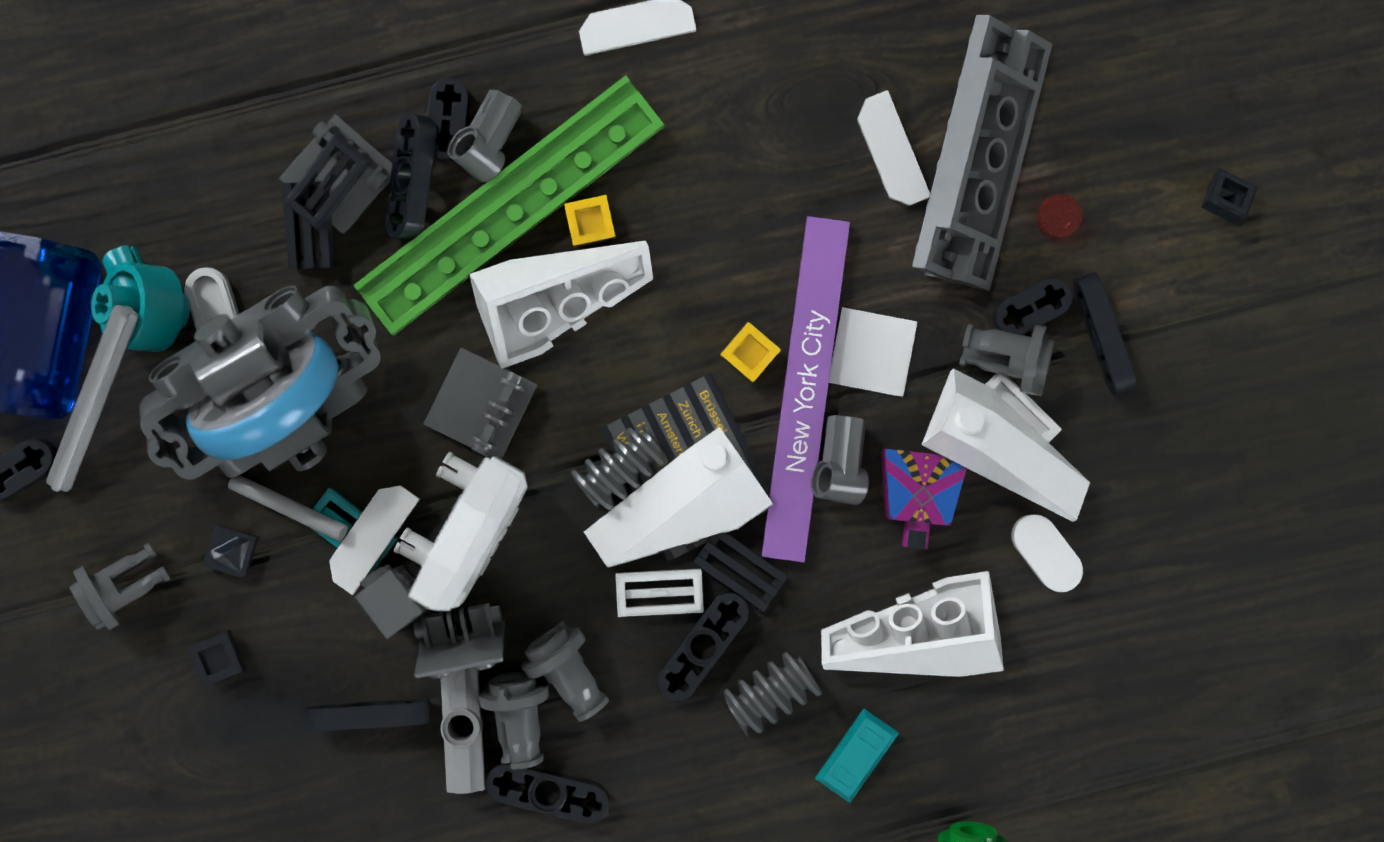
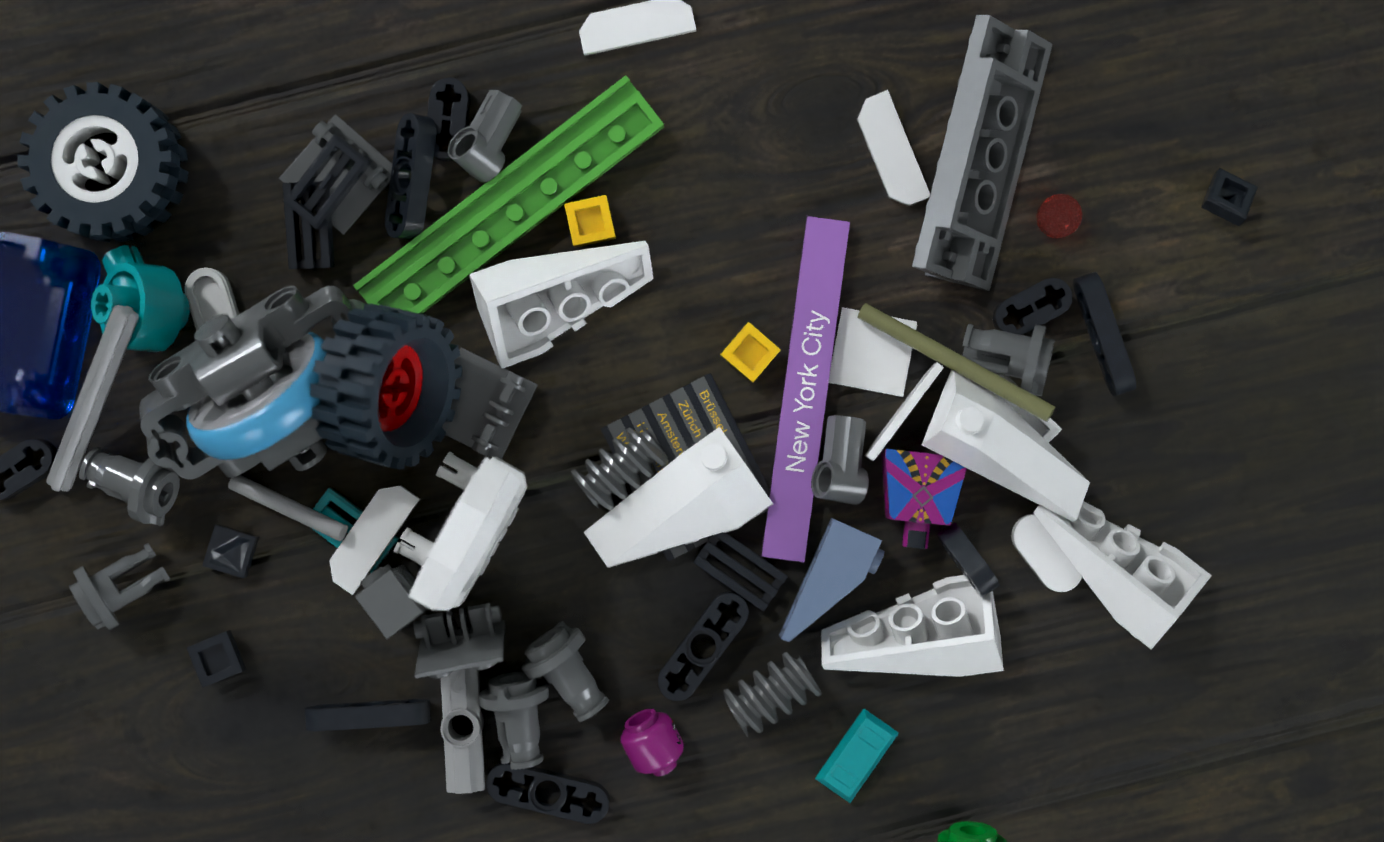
(142, 159): none -> black wheel
(144, 486): none -> dark grey piece
(417, 376): none -> black wheel
(652, 742): none -> magenta head
(696, 590): white tile -> none
(836, 569): none -> sand blue slope
(903, 411): none -> white piece
(956, 362): none -> olive piece
(968, 559): none -> black beam
(1133, 578): none -> white wedge

